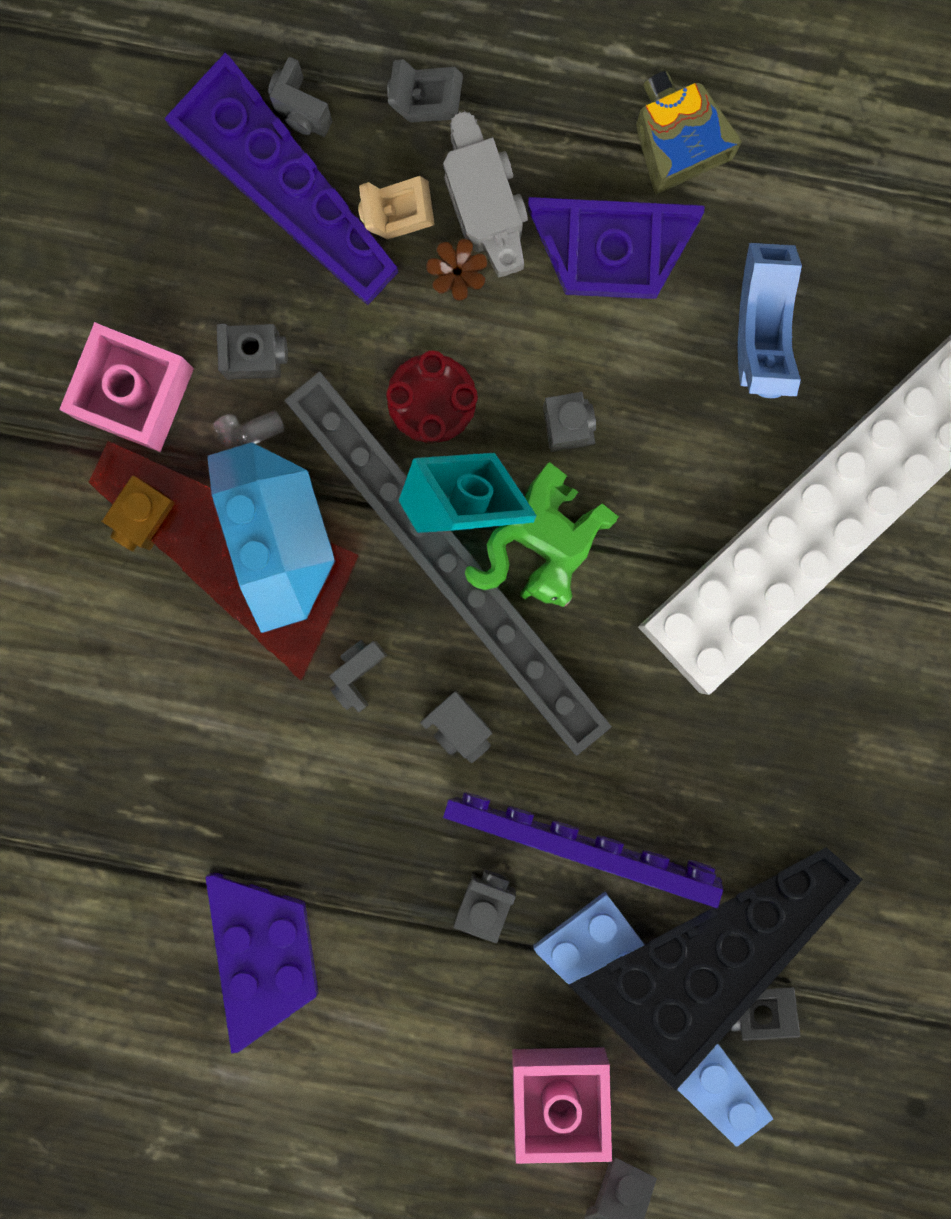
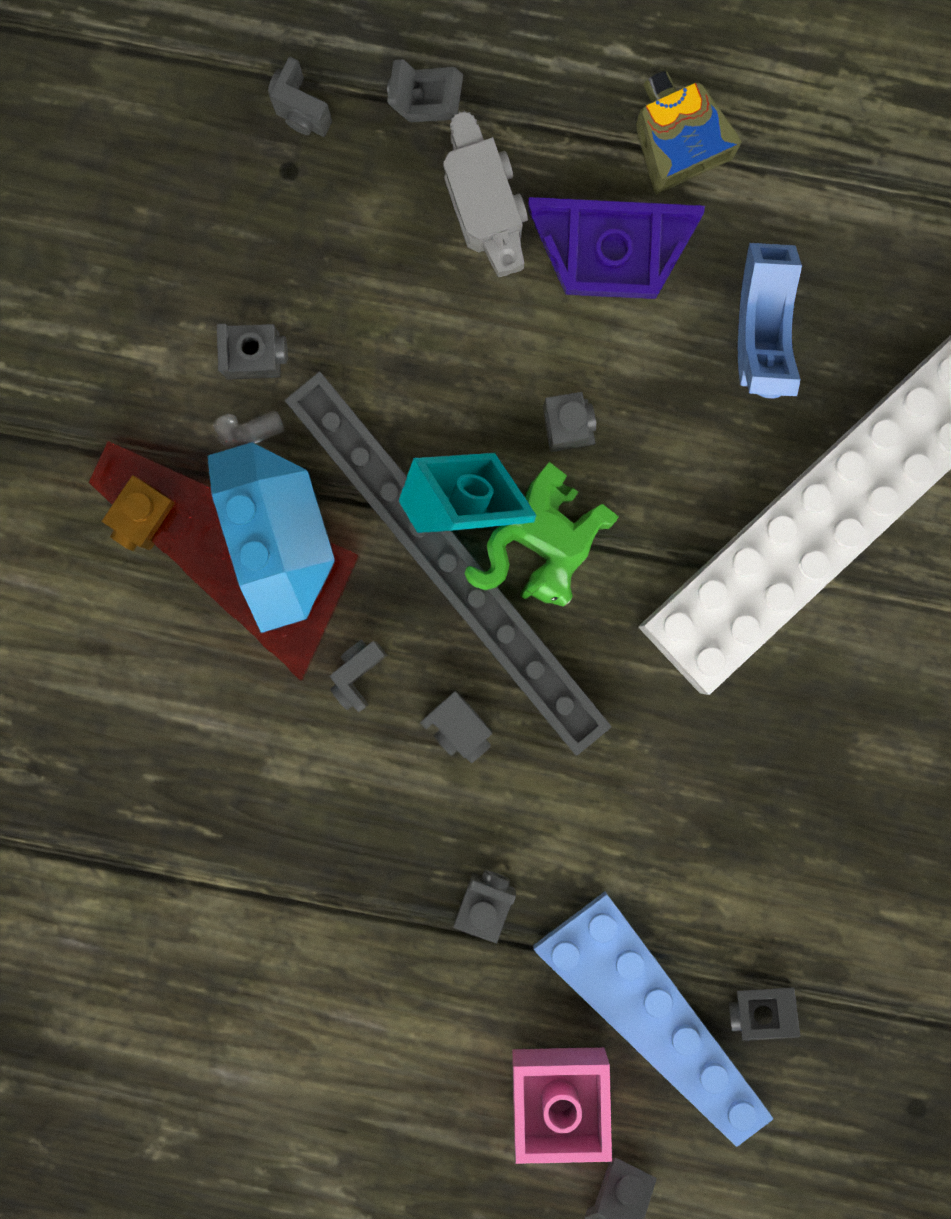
(127, 387): bright pink brick -> none
(255, 152): dark purple wing -> none
(260, 957): dark purple wing -> none
(396, 208): tan bracket -> none
(431, 398): dark red dish -> none
(457, 262): reddish brown plant -> none
(692, 882): dark purple wing -> none
(701, 977): black wing -> none

